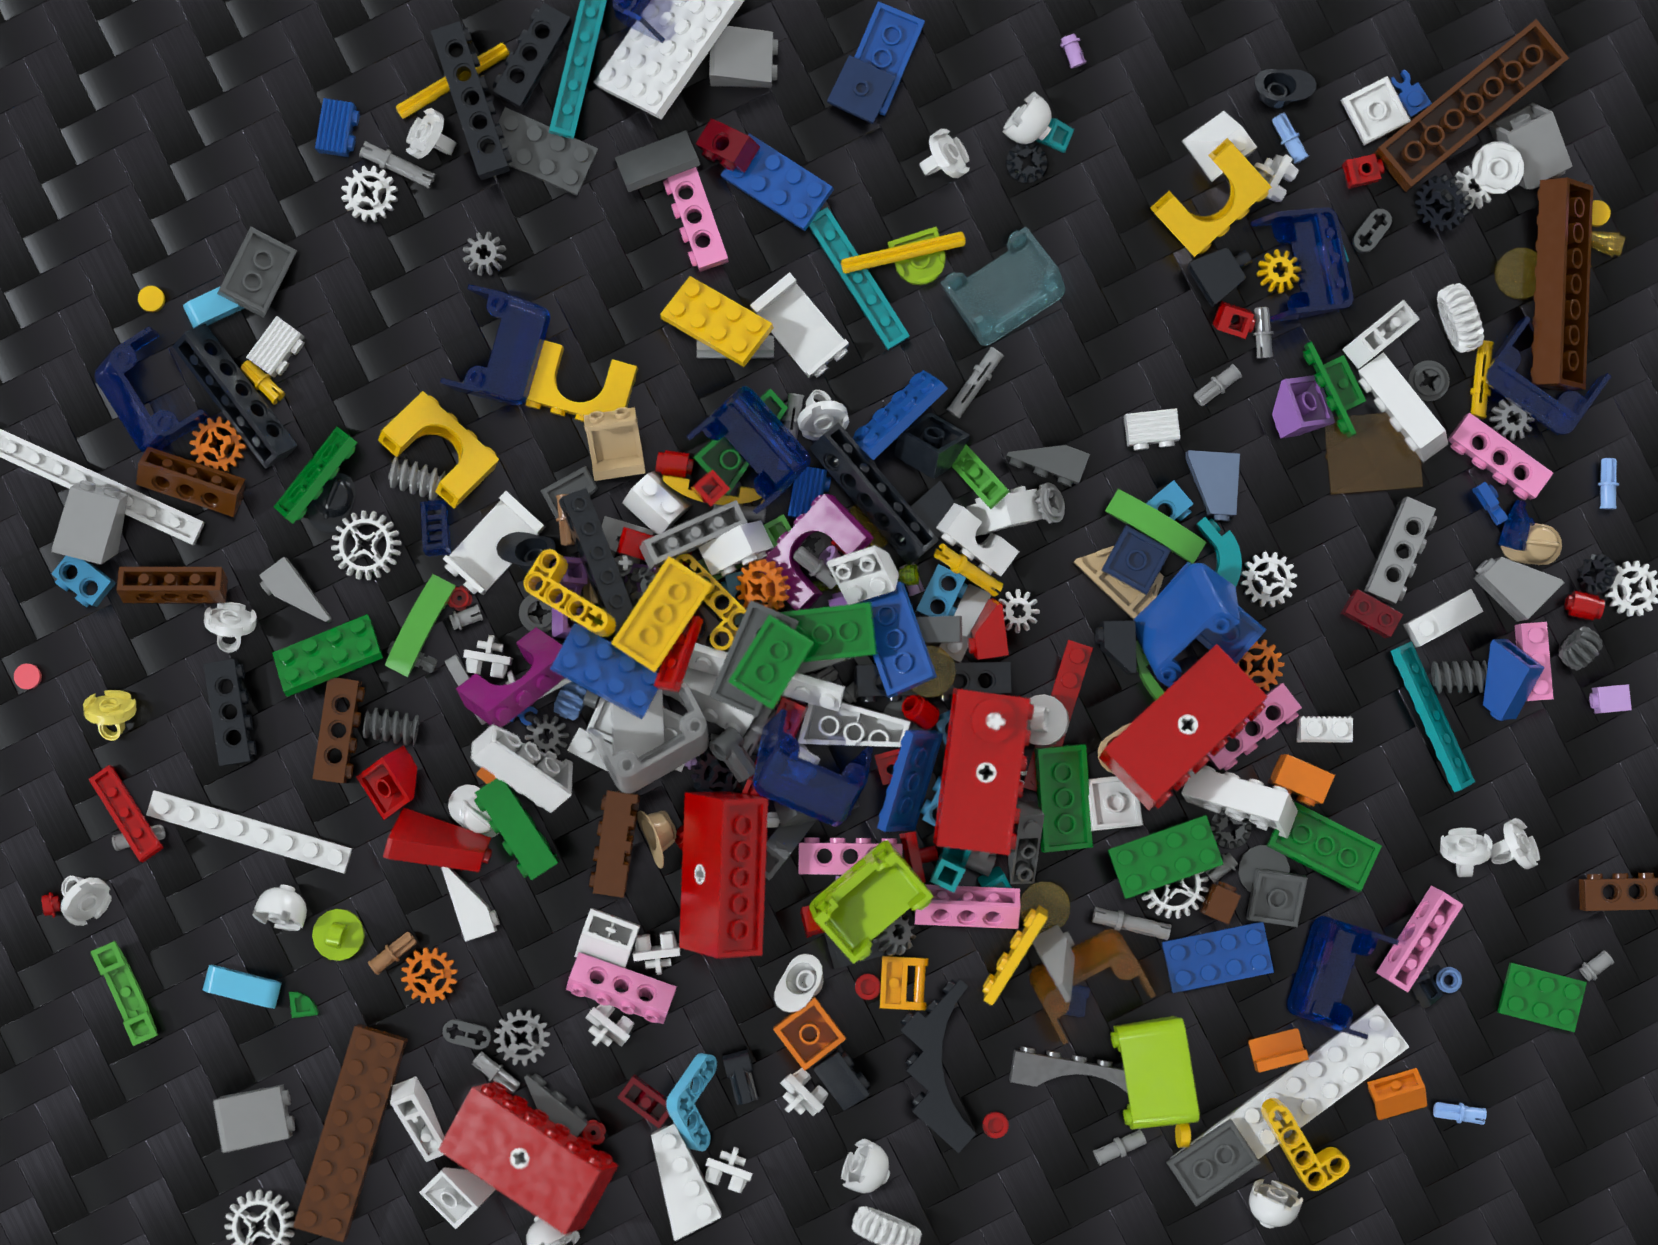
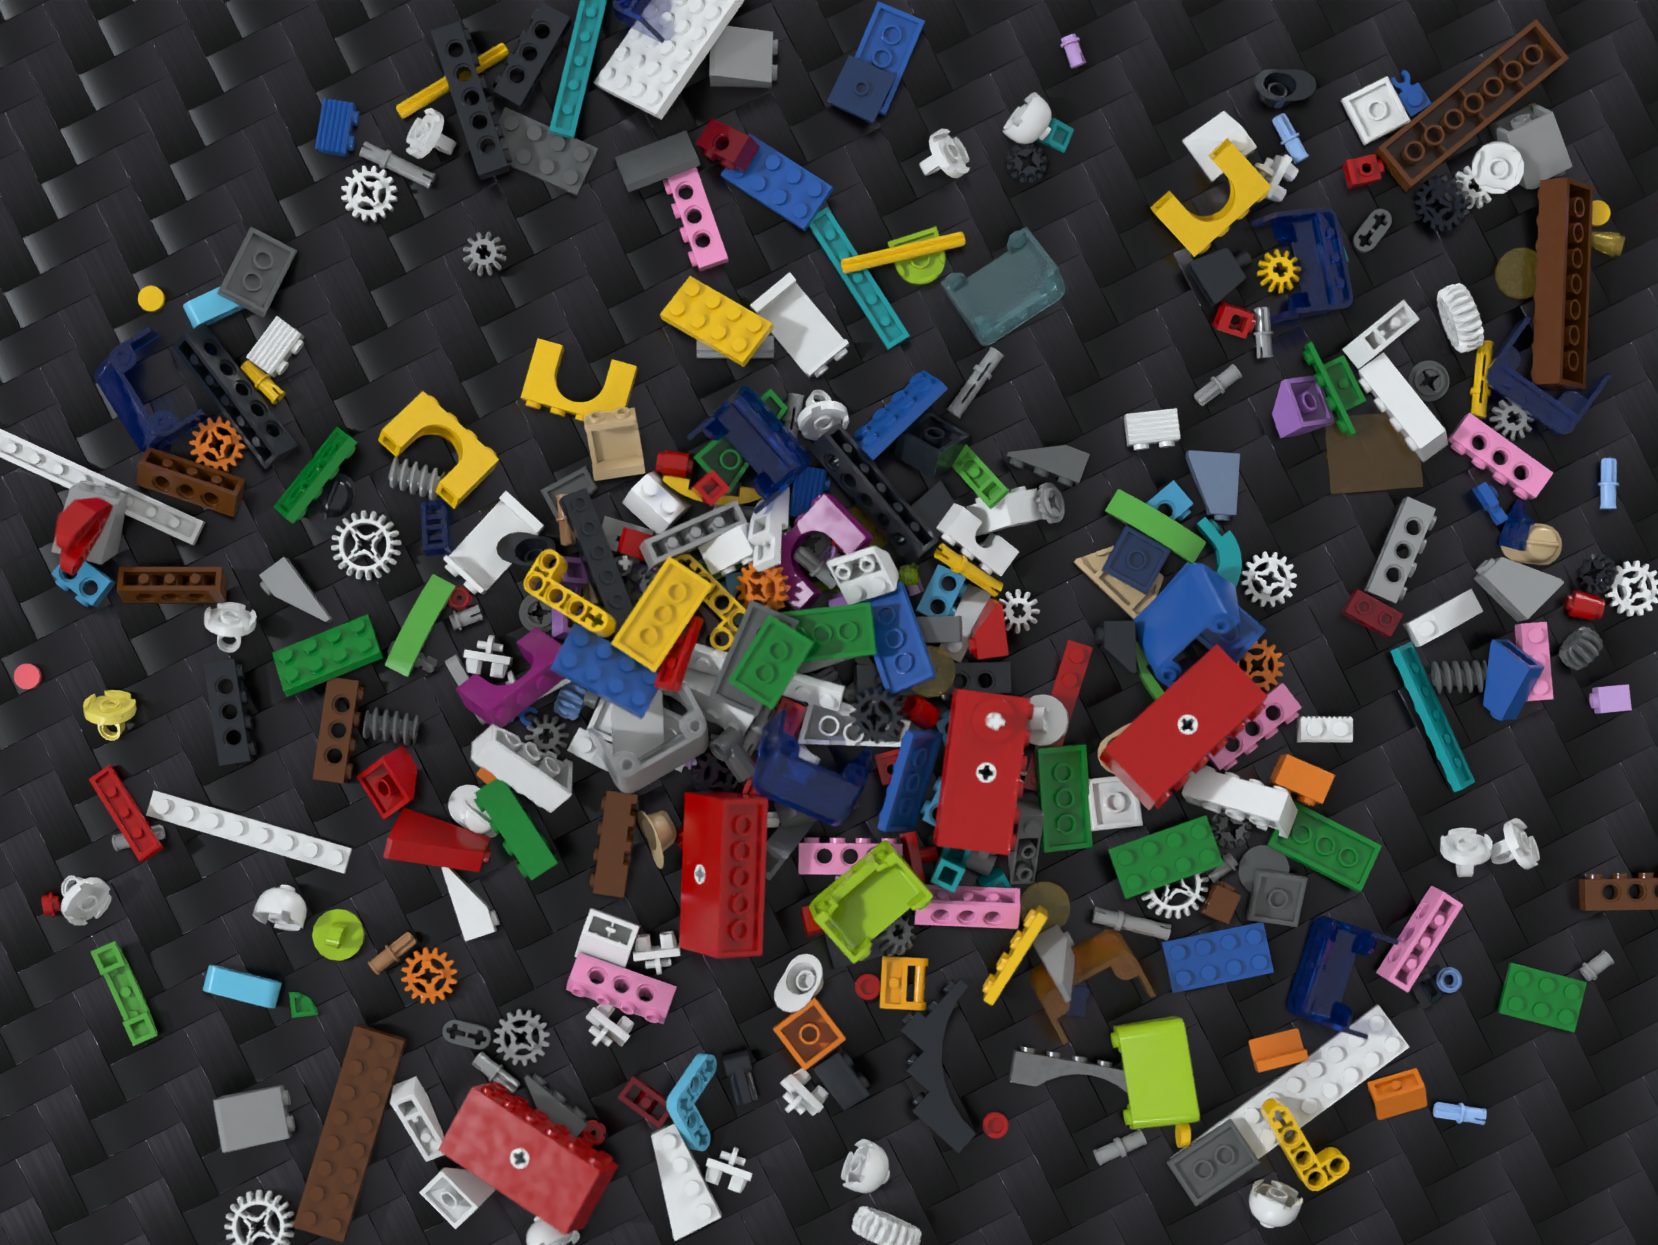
(79, 530): none -> red connector
(514, 350): clear blue windscreen -> none
(766, 531): none -> white slope
(870, 721): none -> black gear

